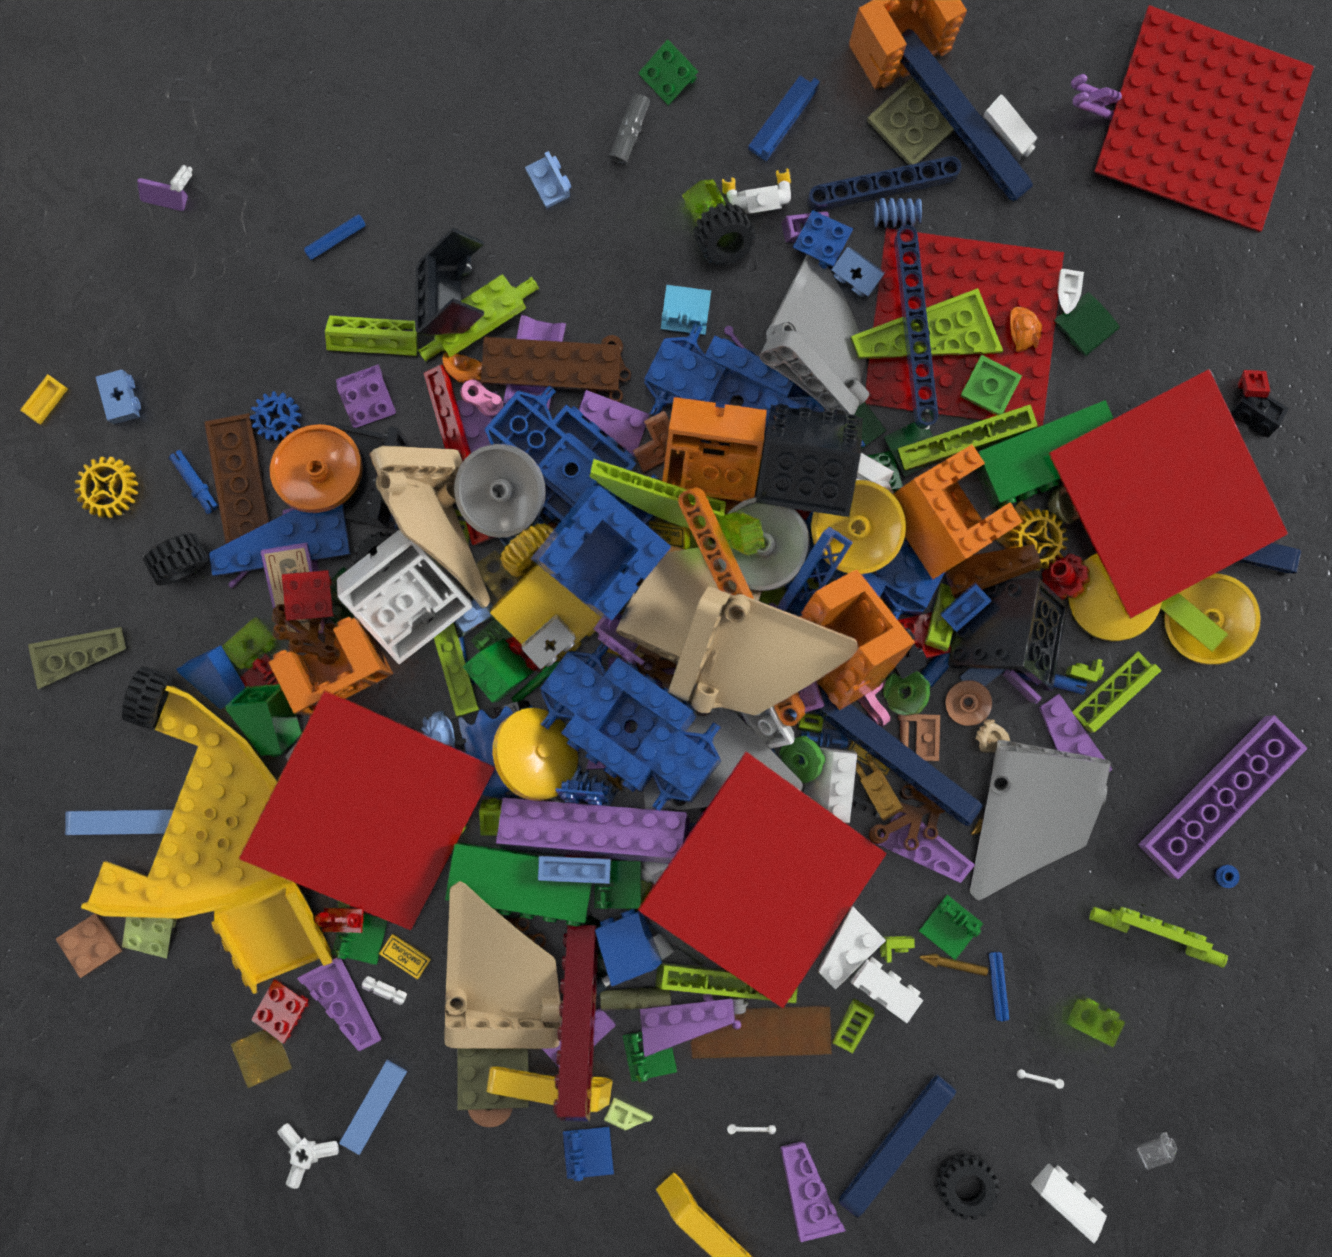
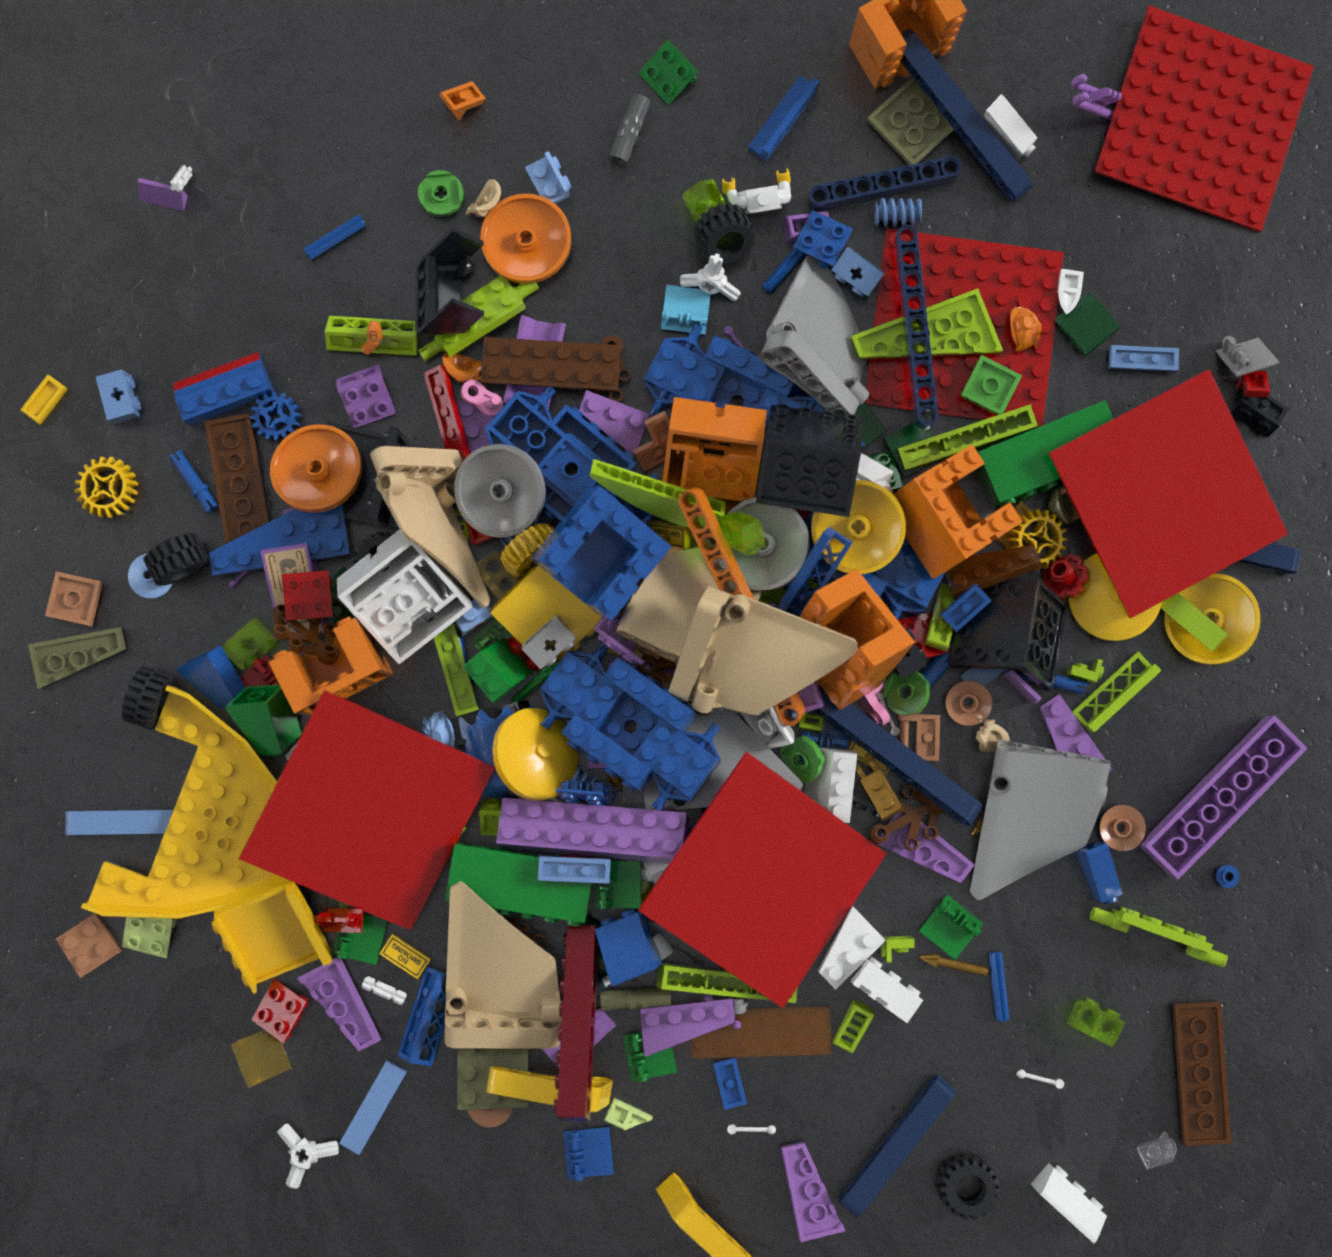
(74, 598): none -> nougat plate
(142, 586): none -> light blue dish
(222, 389): none -> blue slope
(375, 337): none -> orange arm
(424, 1016): none -> blue fence
(431, 184): none -> bright green plate
(462, 98): none -> orange slope
(486, 200): none -> tan hat
(526, 238): none -> orange dish
(711, 279): none -> white bush
(729, 1083): none -> blue plate
(783, 270): none -> blue axle
(894, 730): none -> white hinge
(1100, 872): none -> blue slope
(1133, 825): none -> nougat dish
(1143, 358): none -> medium blue plate
(1201, 1073): none -> reddish brown plate
(1246, 356): none -> light grey hinge

